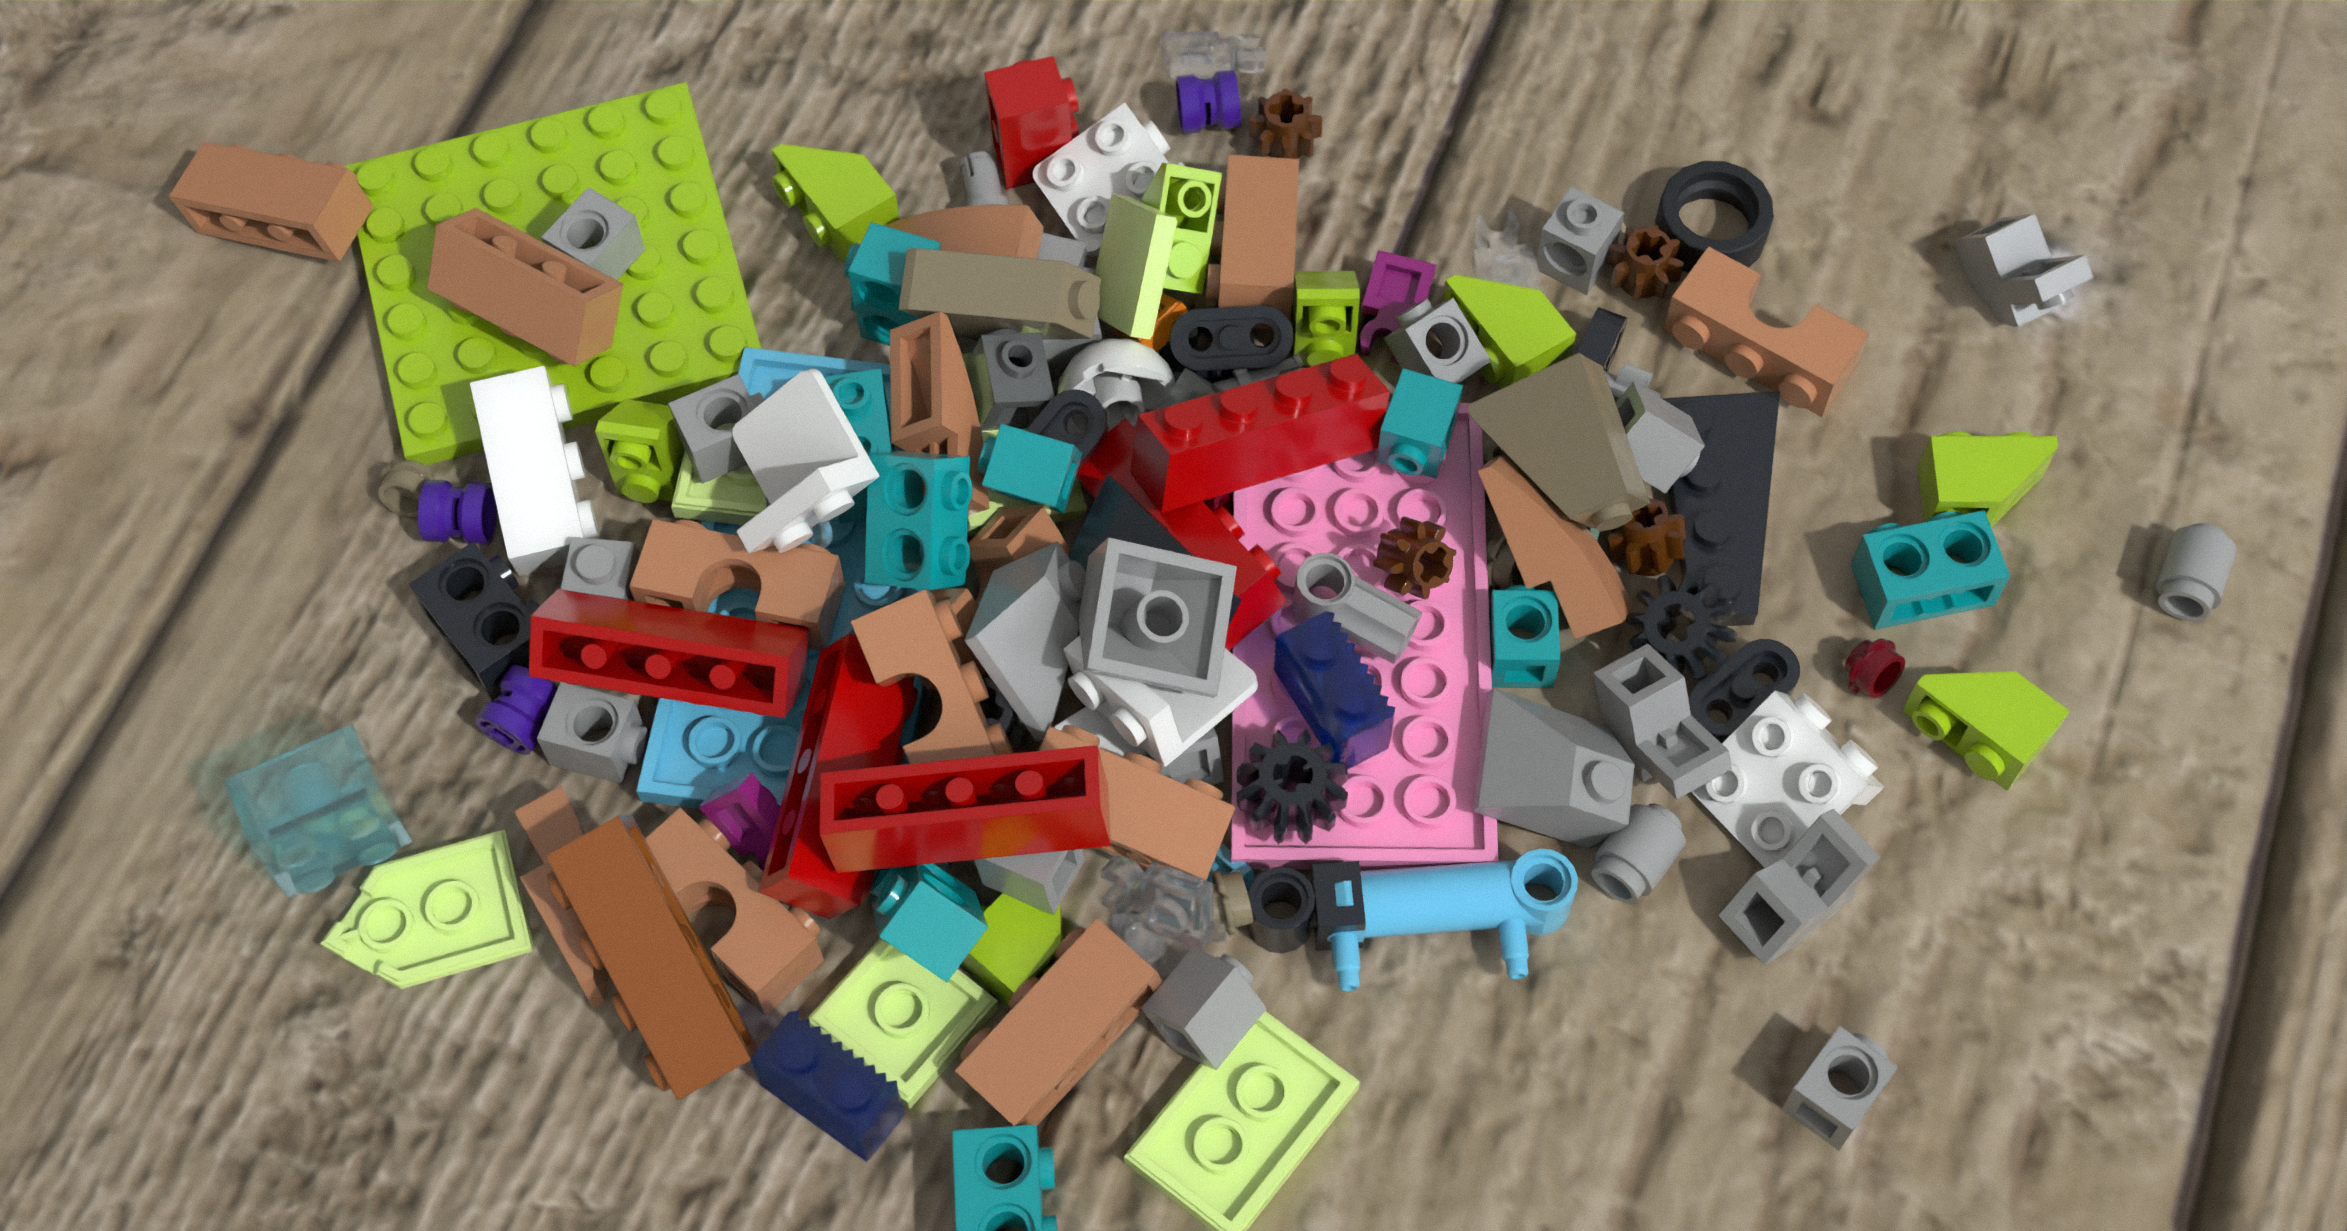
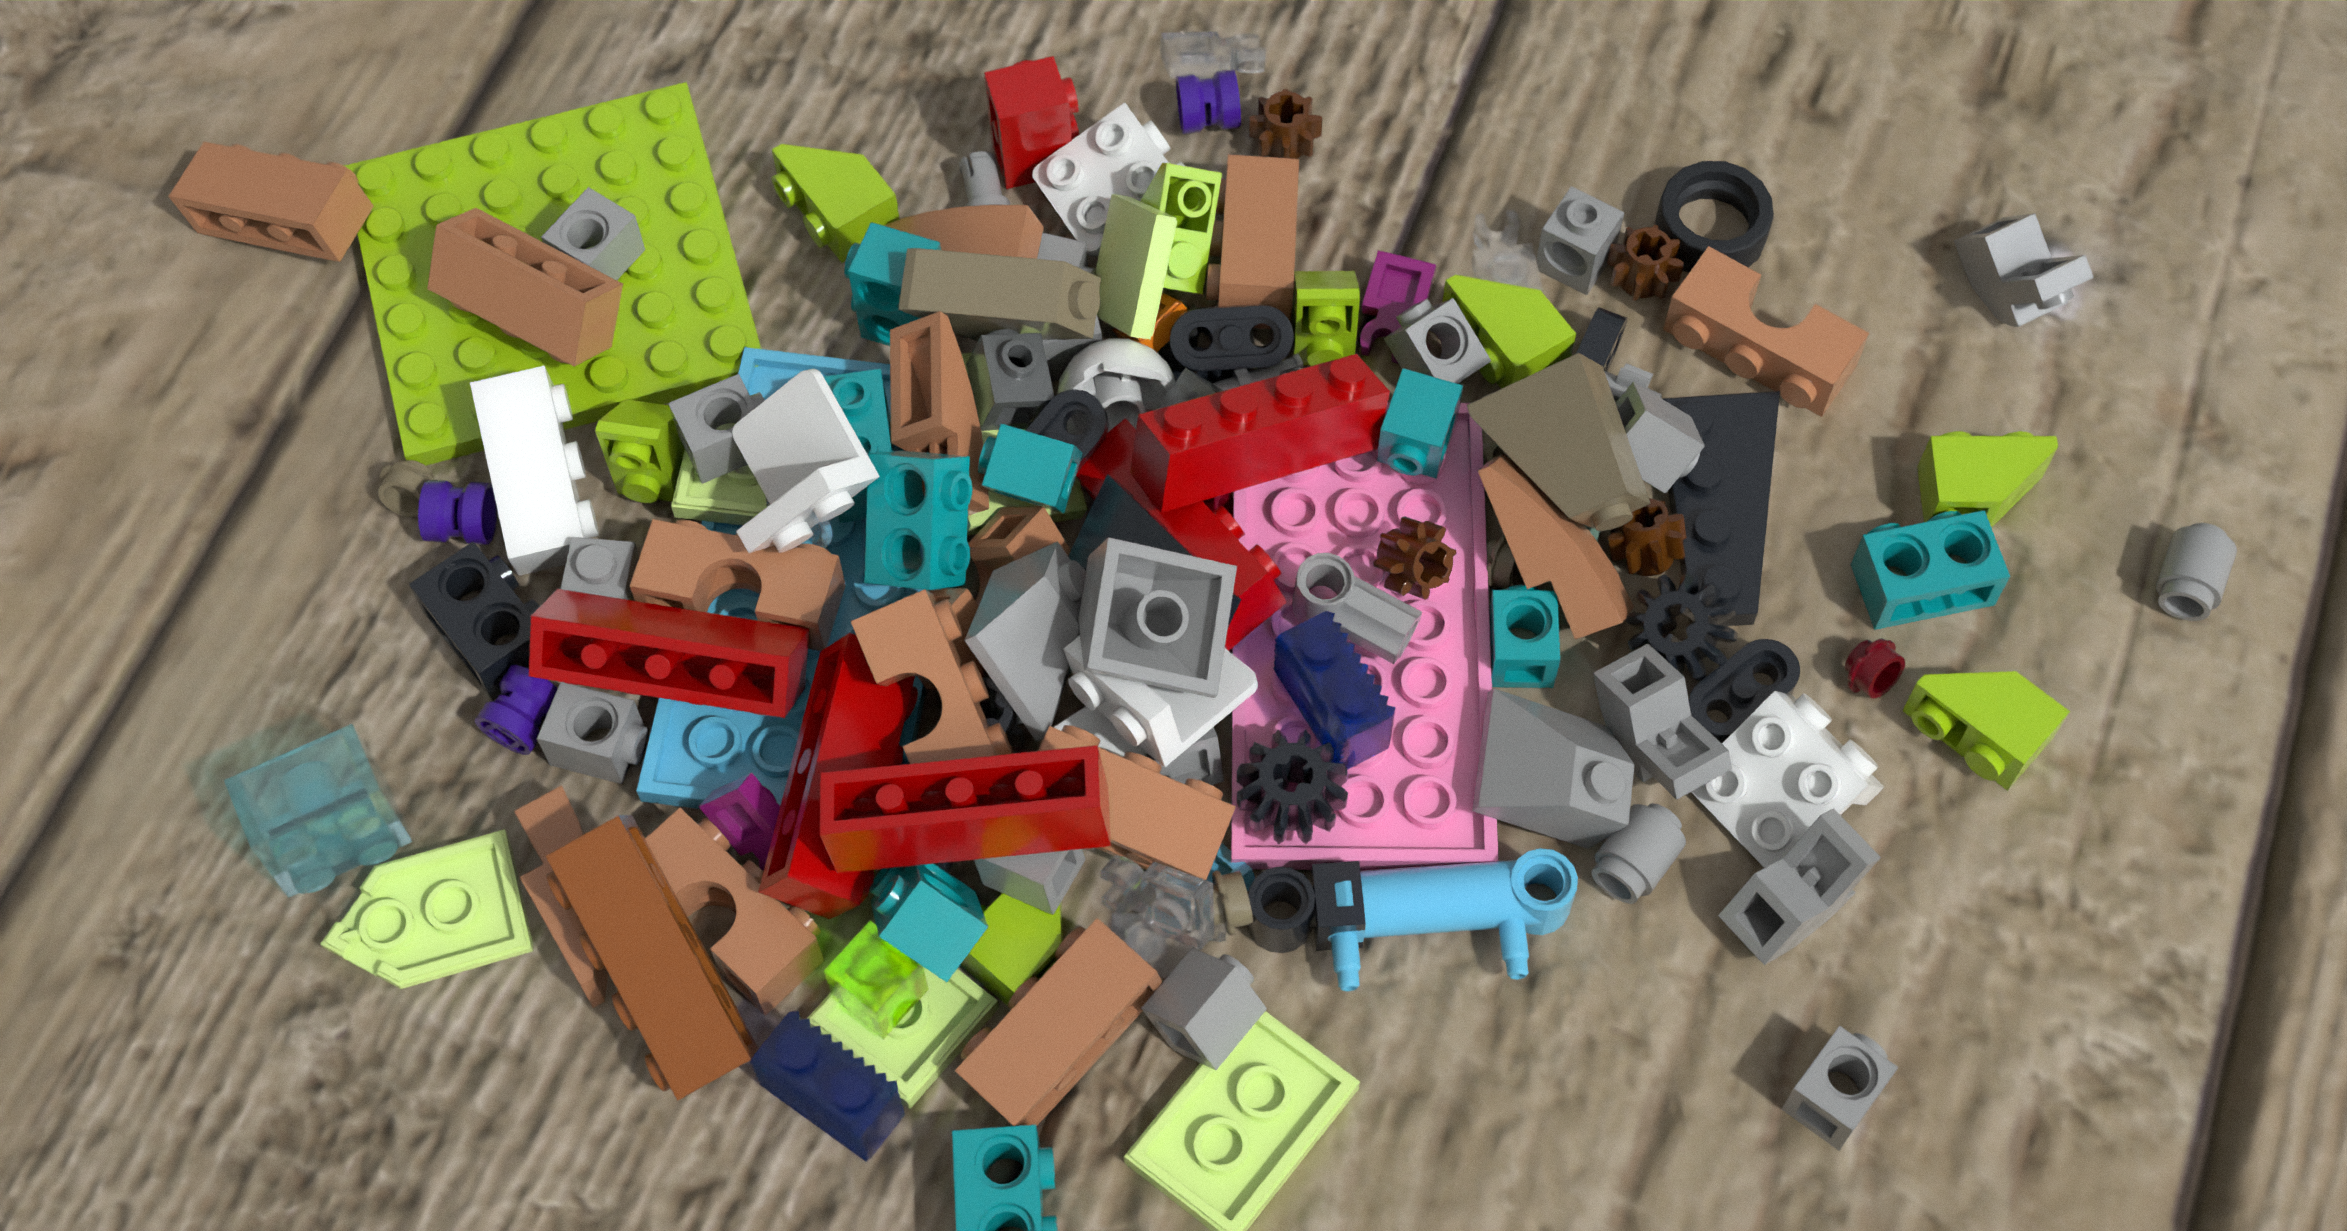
(876, 981): none -> clear neon green brick

